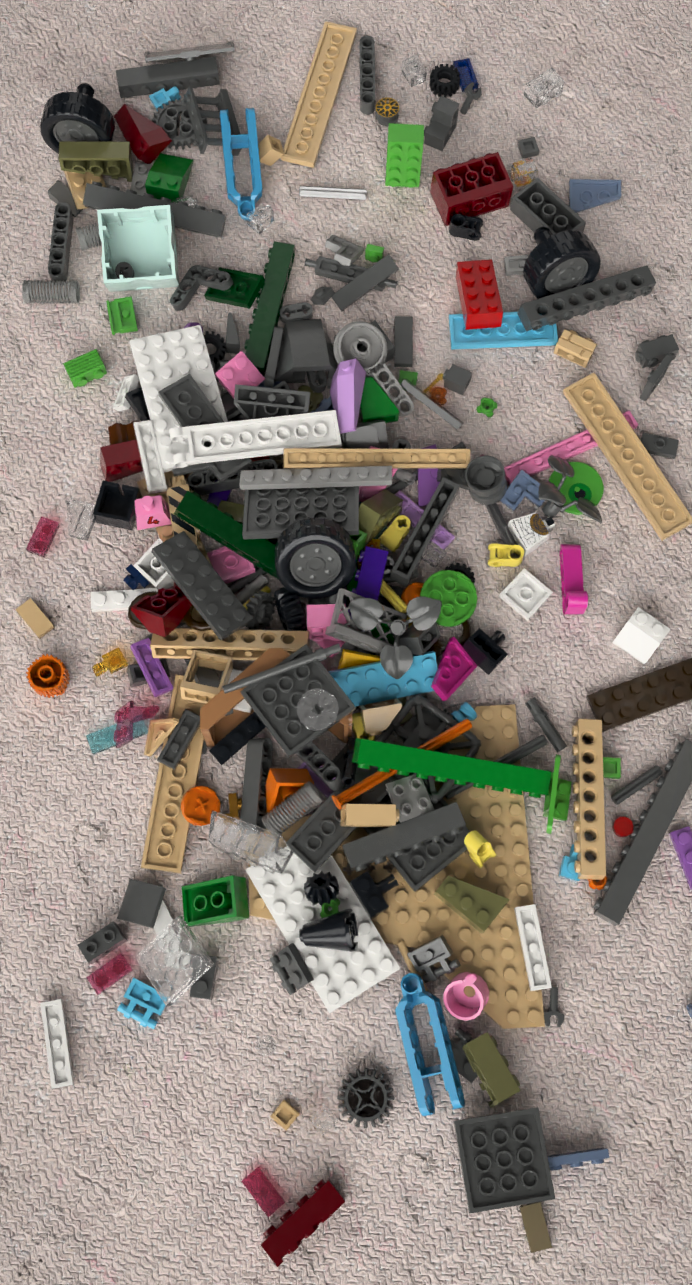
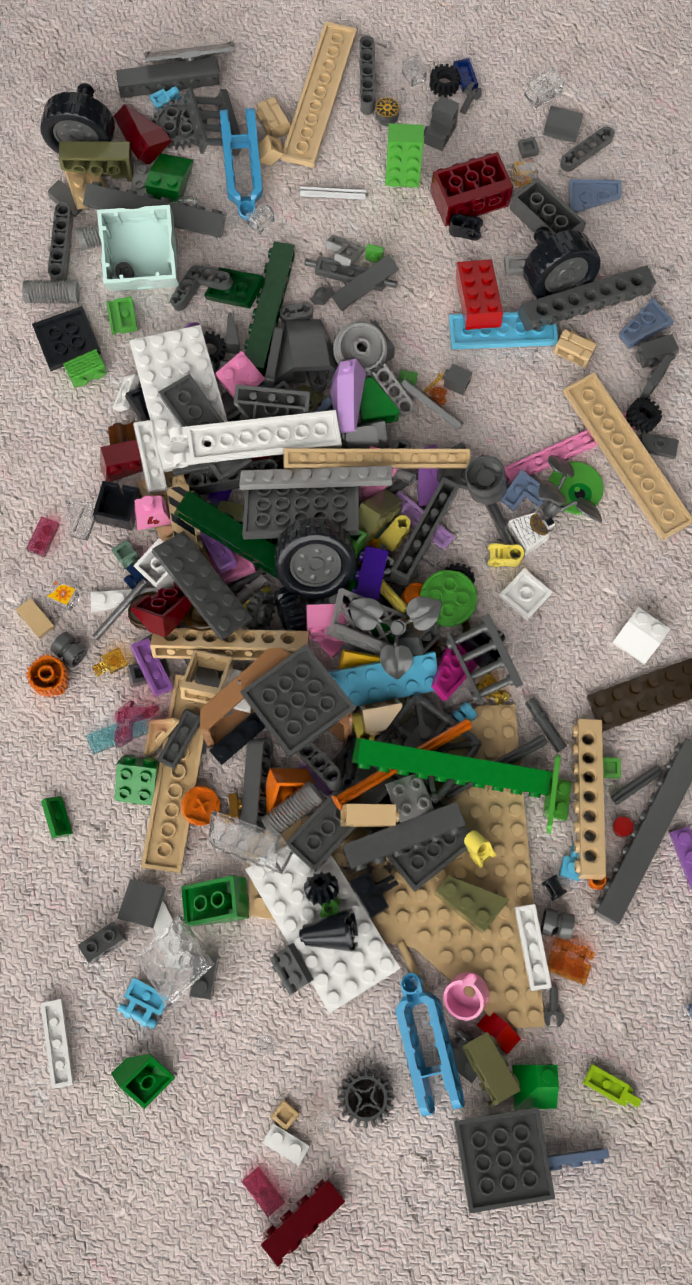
(56, 817): none -> green plate
(63, 595): none -> brick
(65, 337): none -> black plate
(66, 647): none -> dark grey wheel
(109, 974): clear pink plate -> none
(120, 609): none -> flat silver bar
(125, 554): none -> sand green bracket
(136, 779): none -> bracket
(142, 1078): none -> green slope
(219, 553): none -> medium lavender plate
(273, 118): none -> tan brick
(286, 1144): none -> white plate
(307, 704): clear plate -> none
(319, 654): dark grey bar -> none
(403, 341): dark grey tile -> none
(431, 953): dark grey plate -> none
(487, 402): bright green plate -> none
(499, 696): none -> clear yellow plate
(500, 1030): none -> red slope
(503, 661): none -> dark grey fence
(535, 1227): dark tan tile -> none
(538, 1086): none -> green slope
(554, 887): none -> black bush
(557, 924): none -> dark grey wheel
(563, 124): none -> dark grey slope
(568, 967): none -> clear orange plate
(573, 594): dark pink beam -> none
(587, 149): none -> dark grey beam
(610, 1087): none -> lime hinge
(646, 324): none -> sand blue wing
(649, 409): none -> black tyre

